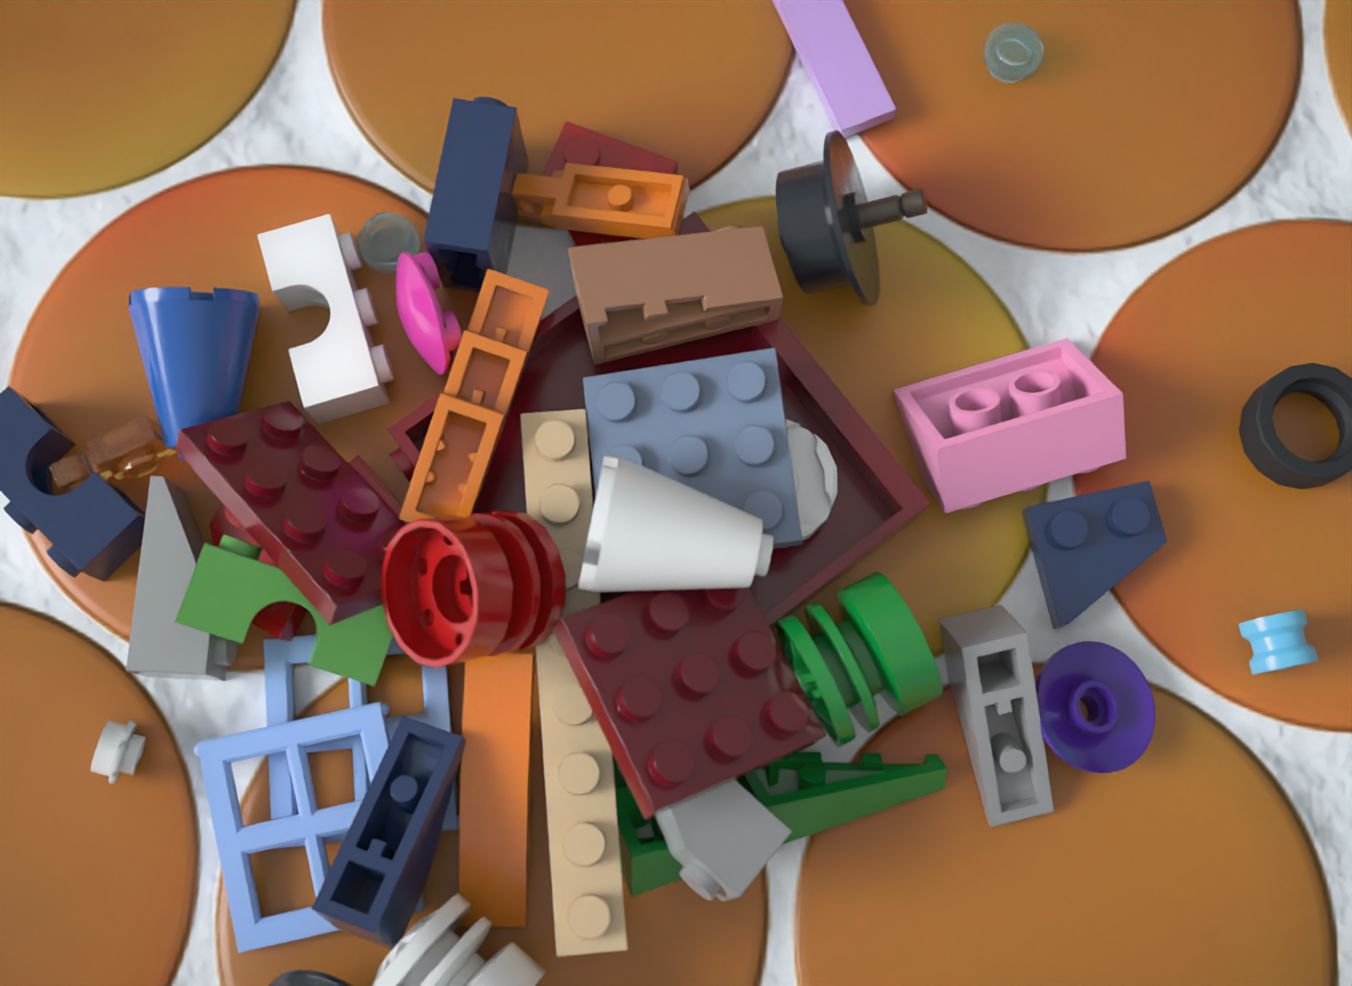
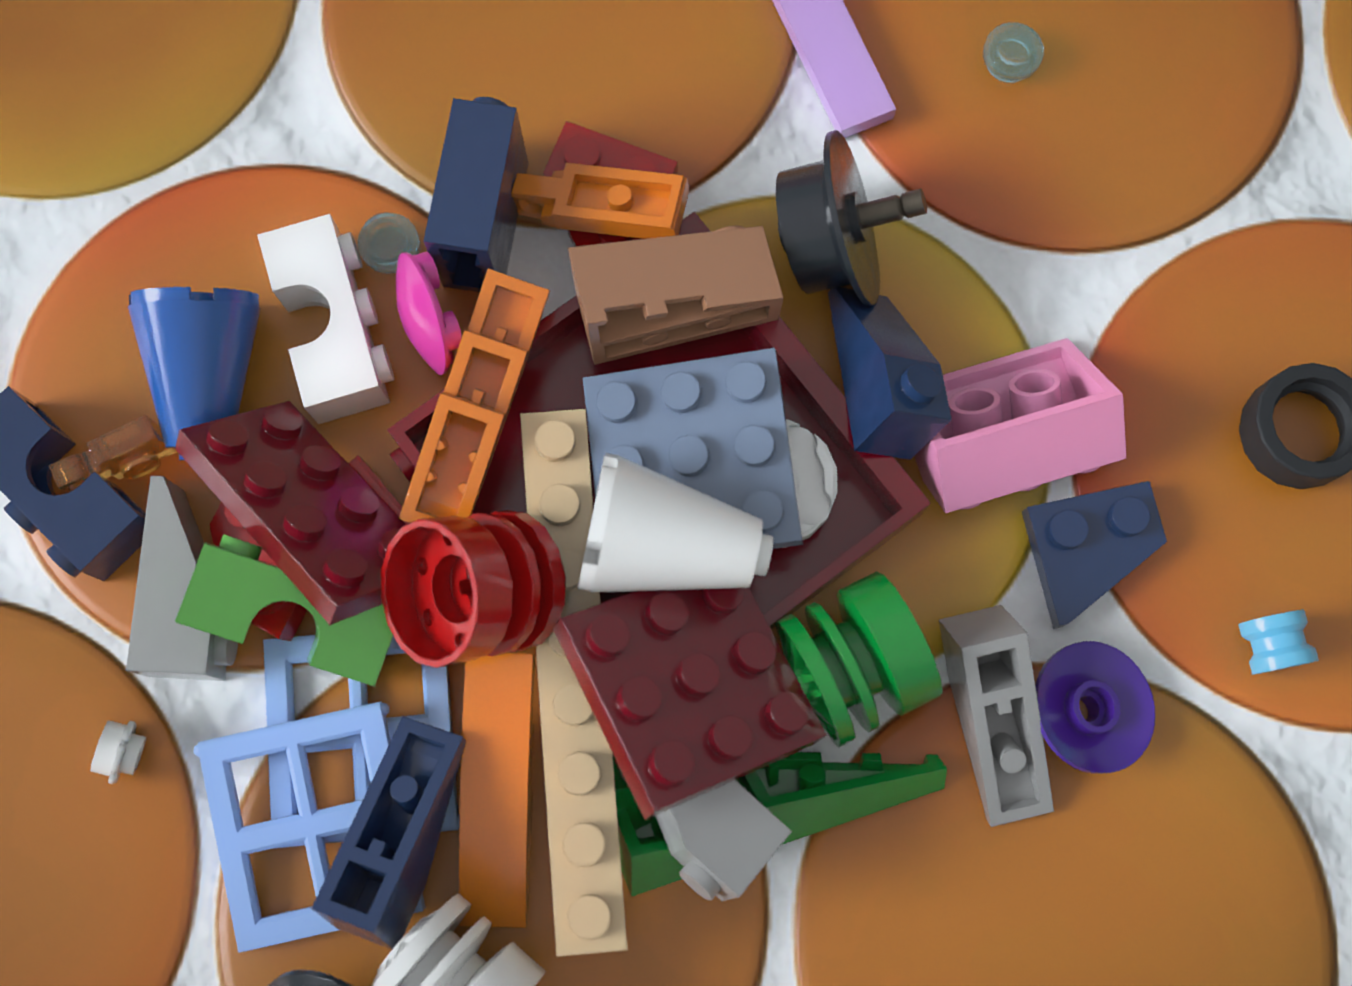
(888, 377): none -> dark blue slope

